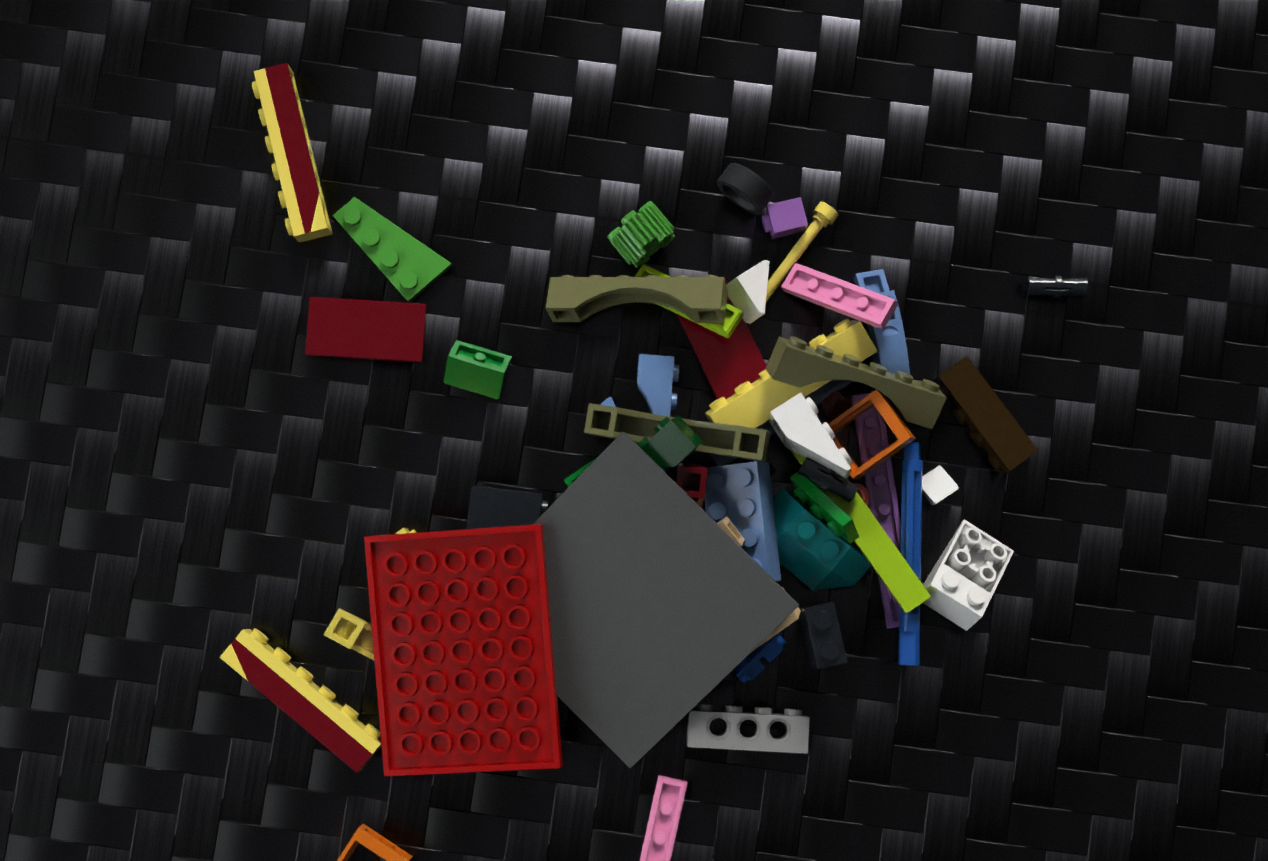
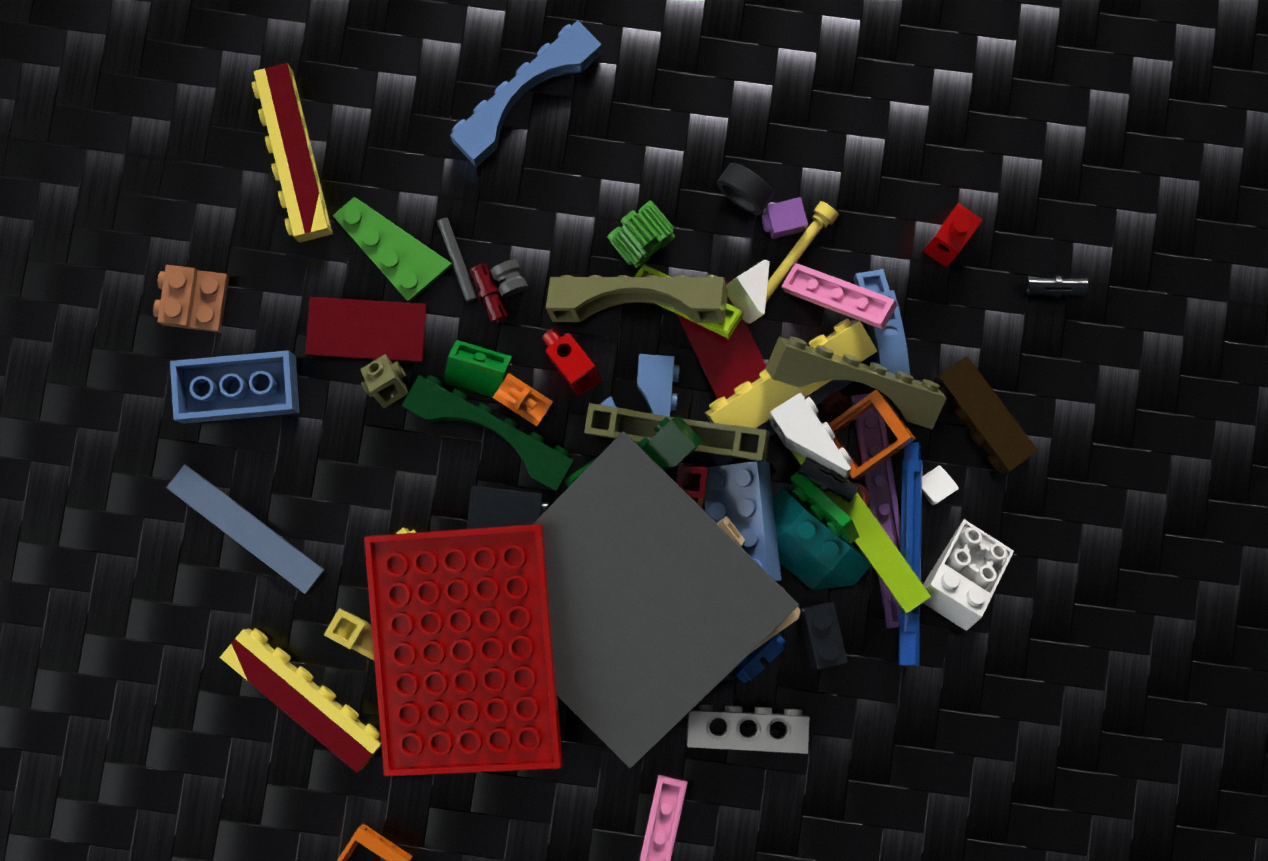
(191, 298): none -> nougat plate
(234, 387): none -> medium blue brick
(245, 529): none -> sand blue tile
(384, 381): none -> olive brick
(437, 404): none -> dark green arch
(456, 259): none -> dark grey bar
(489, 293): none -> dark red pin
(509, 278): none -> dark grey wheel
(522, 399): none -> orange hips
(566, 55): none -> medium blue arch
(571, 362): none -> red torso
(953, 234): none -> red torso

